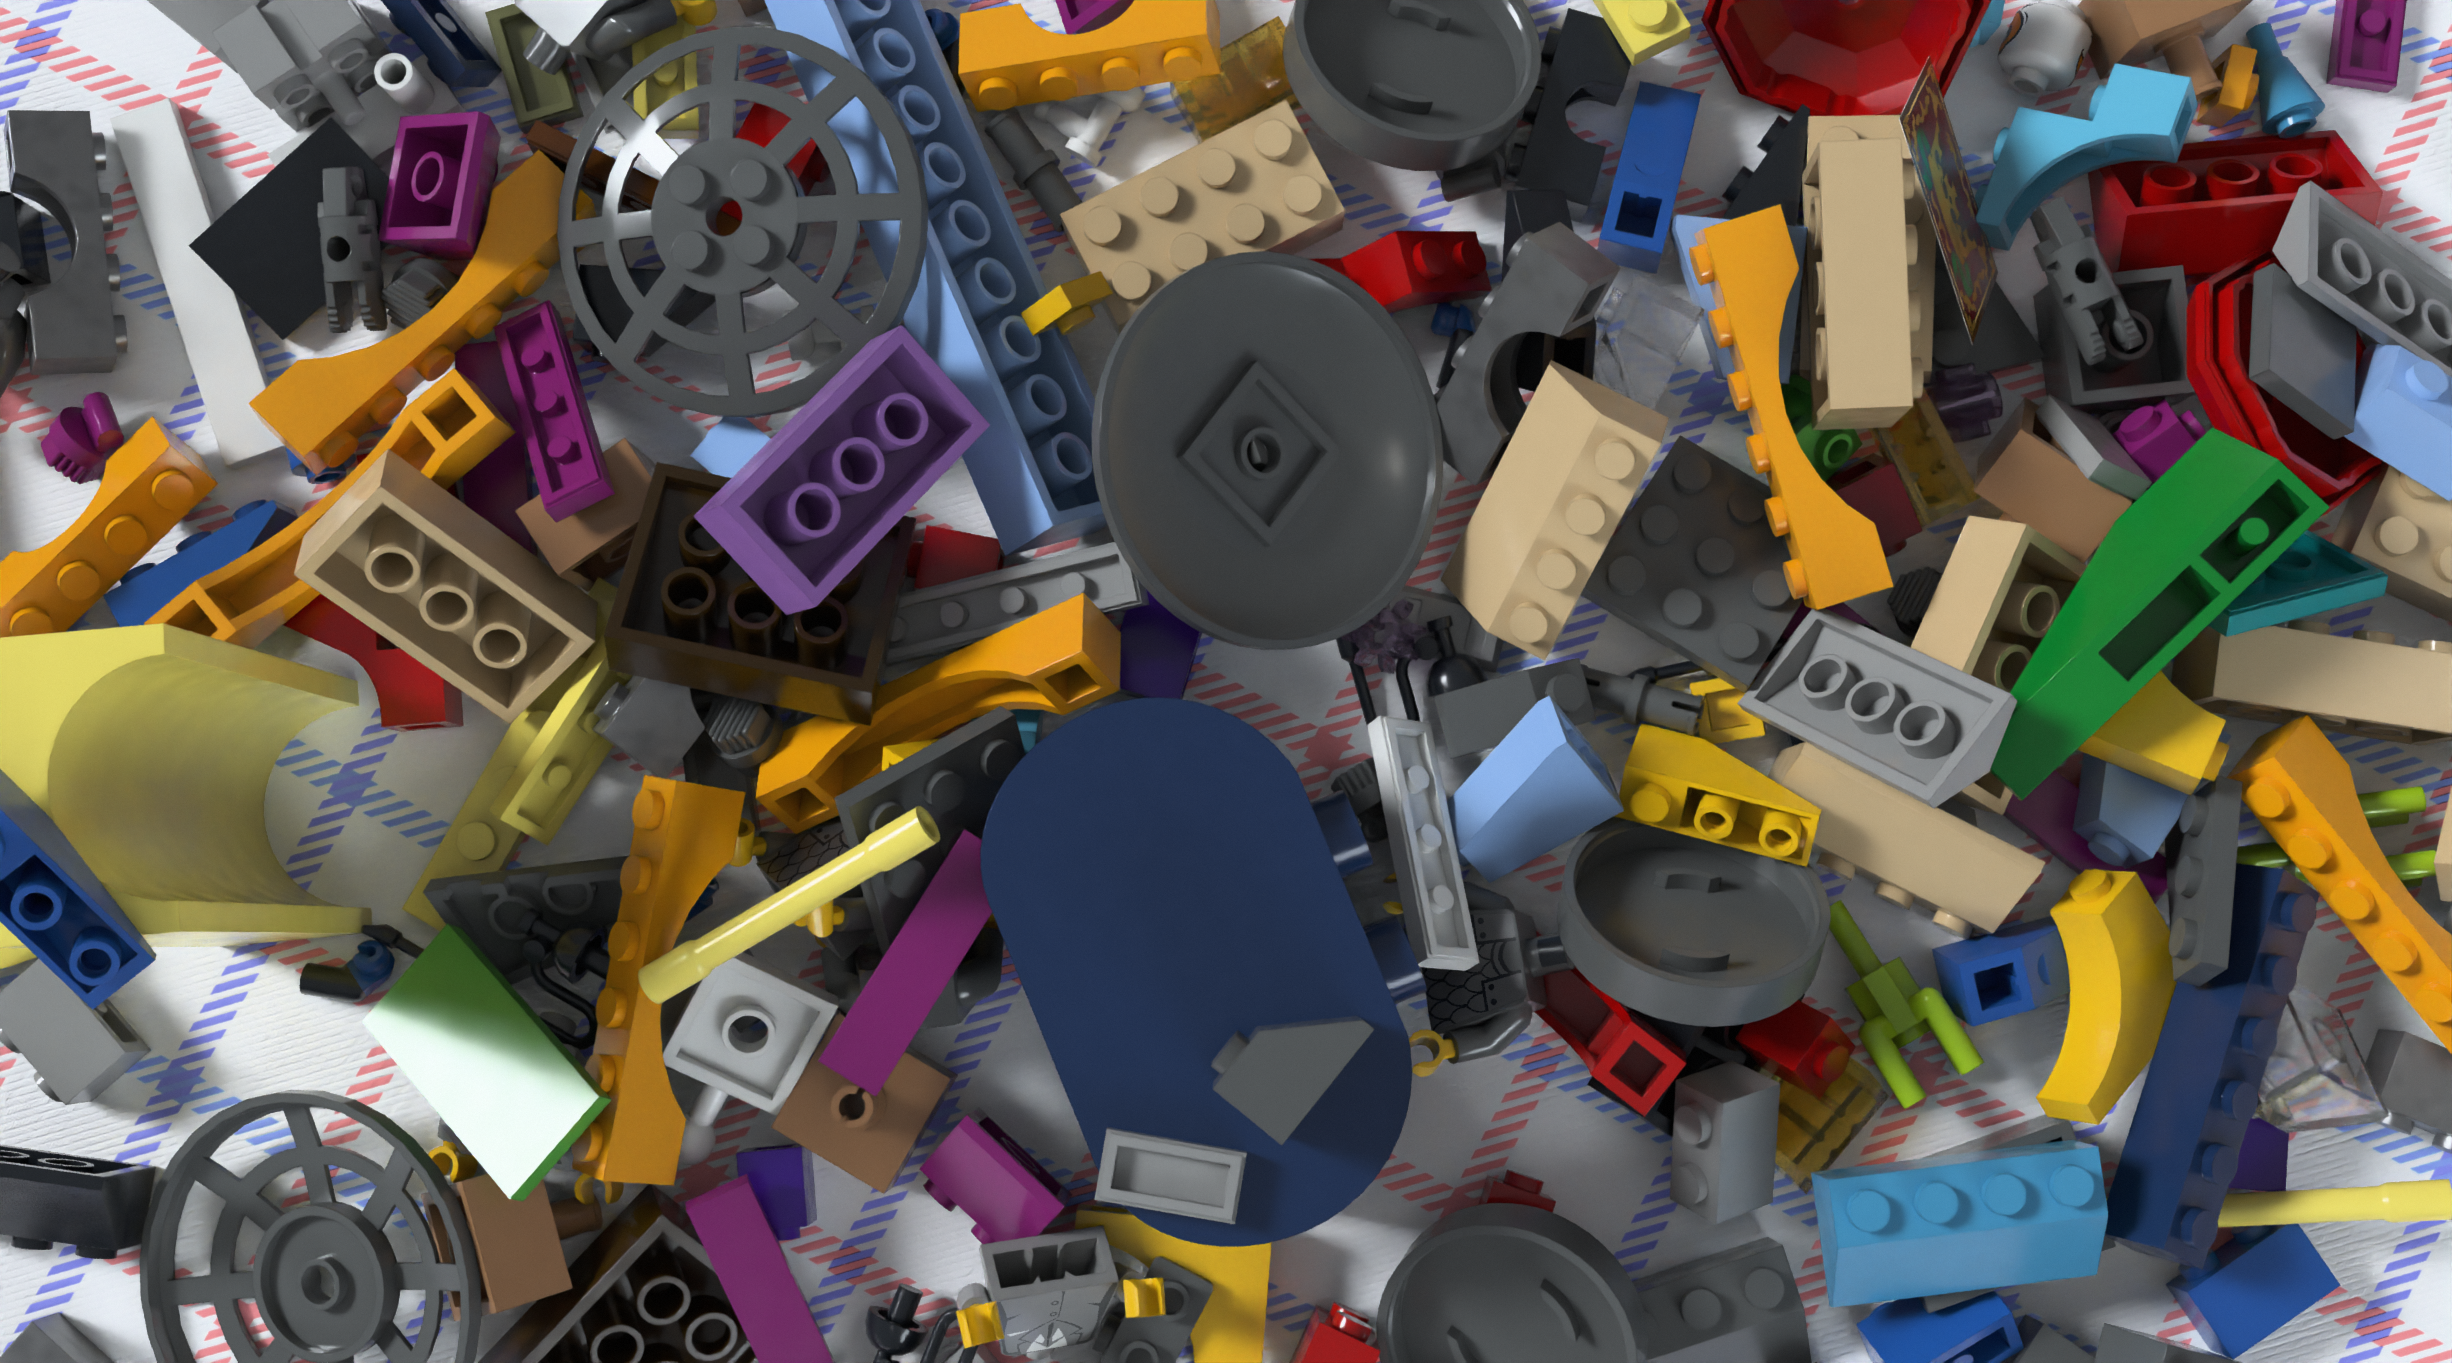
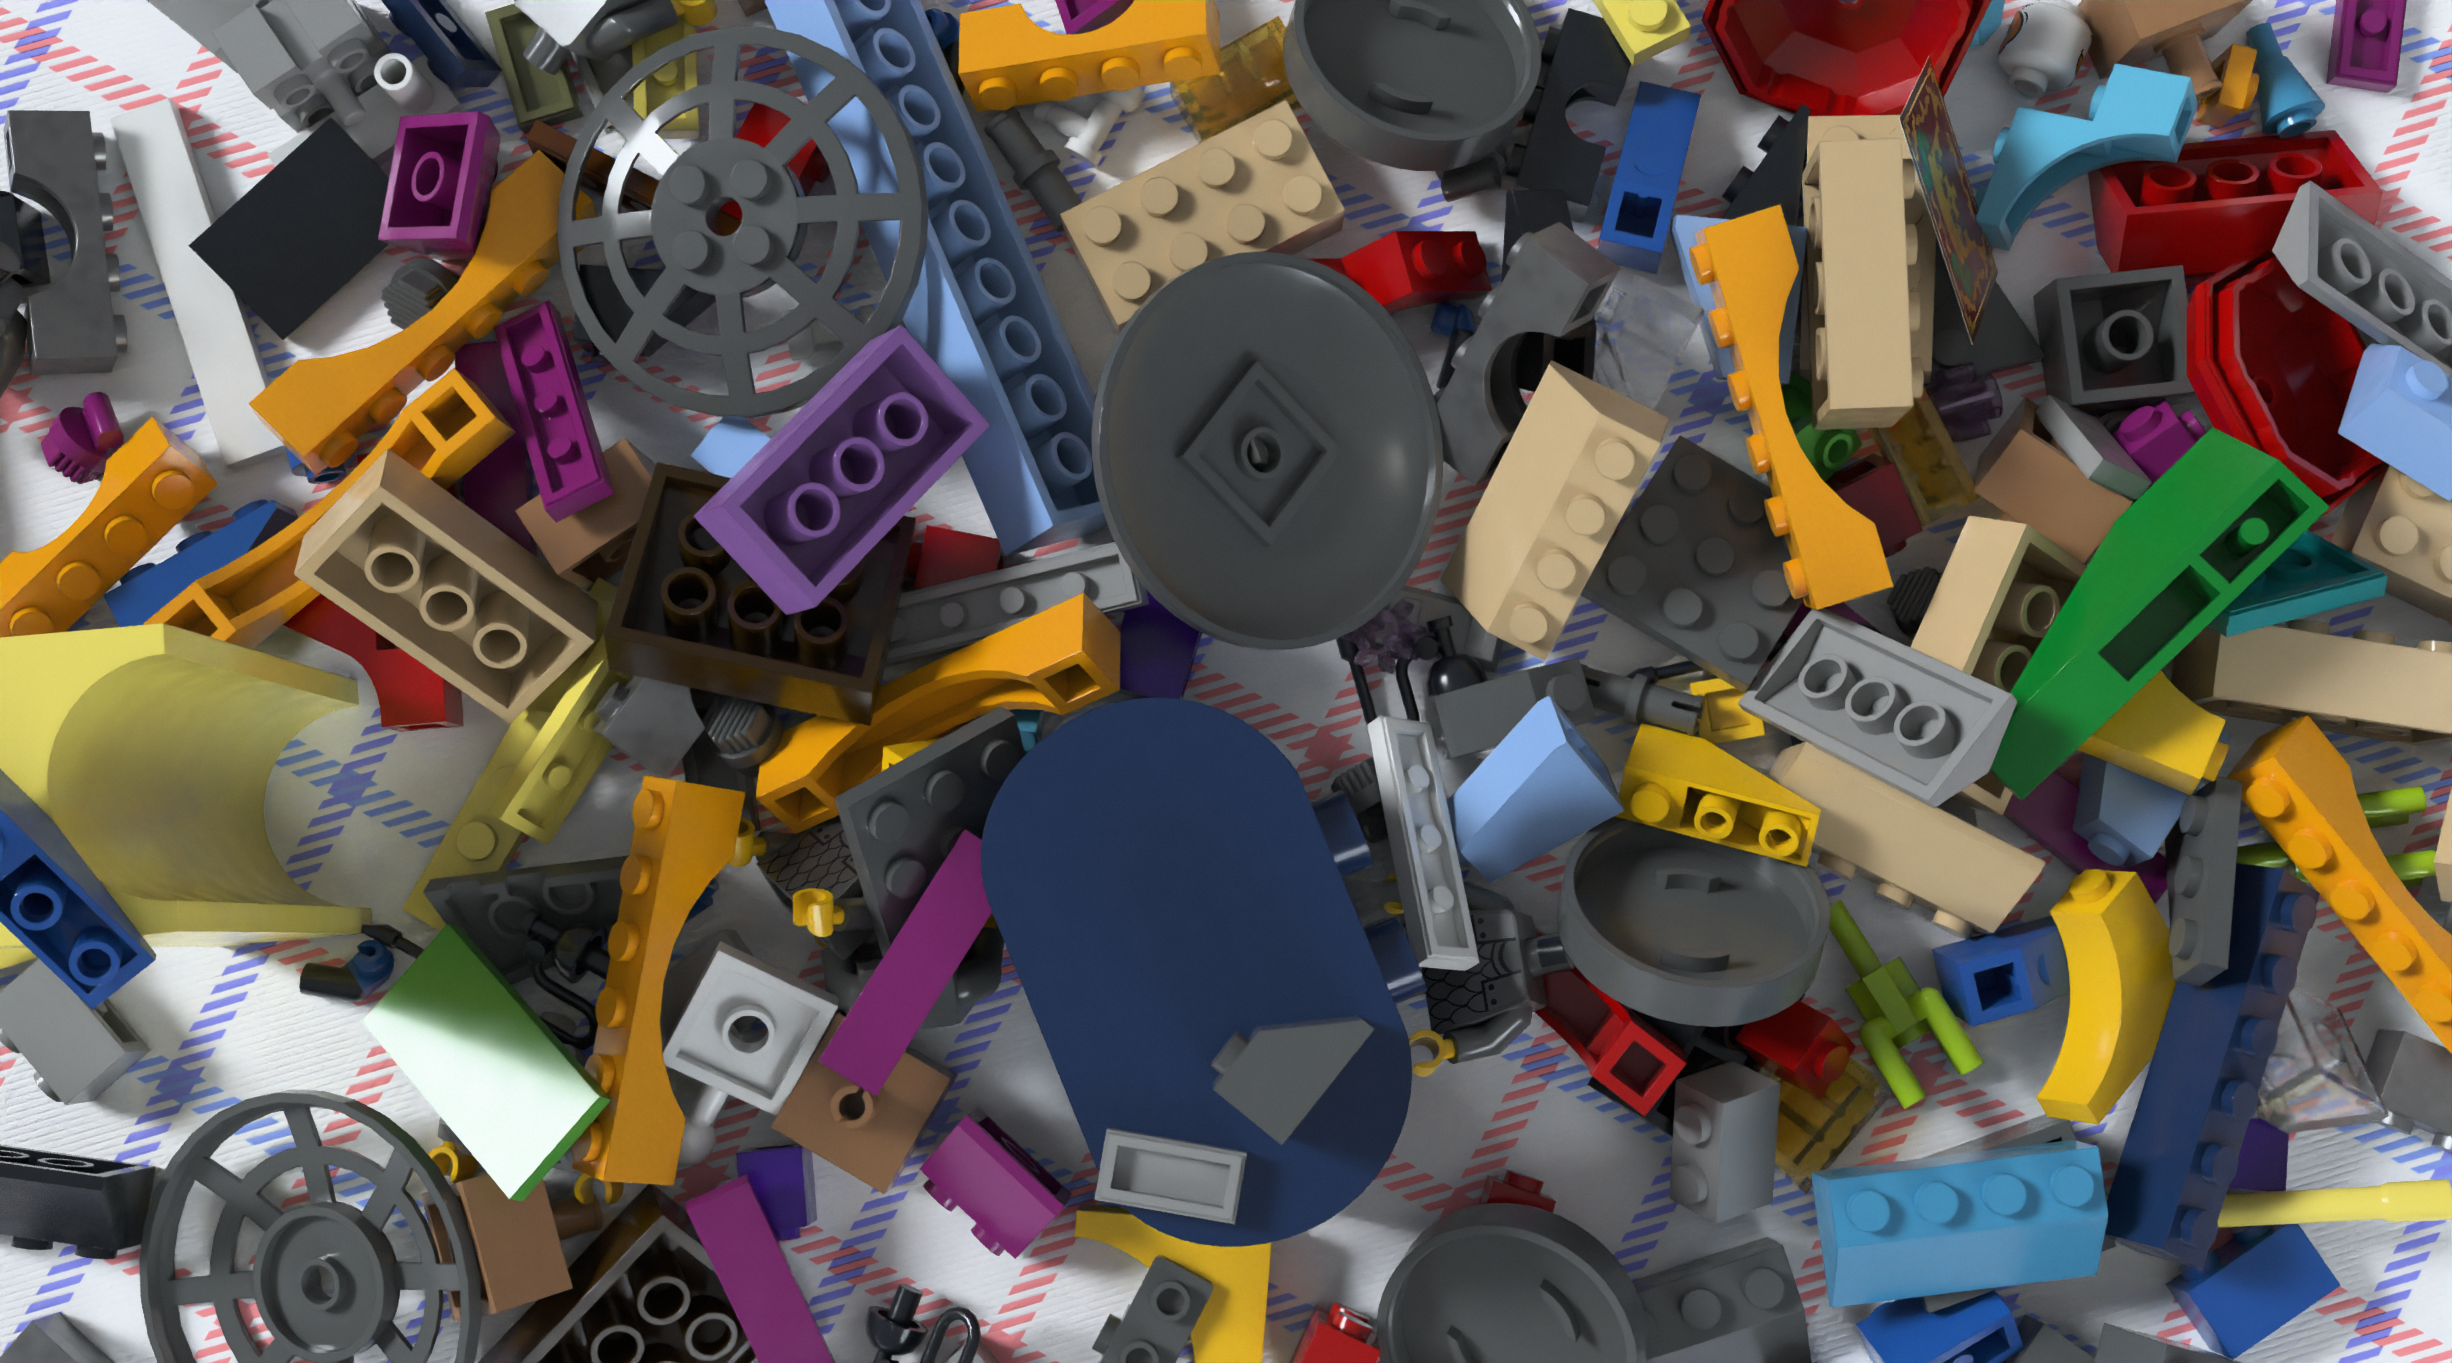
(350, 250): dark grey hinge -> none
(877, 853): light yellow piece -> none
(1051, 1293): light grey torso -> none
(1068, 305): yellow plate -> none
(2072, 251): dark grey hinge -> none
(2302, 352): dark grey tile -> none

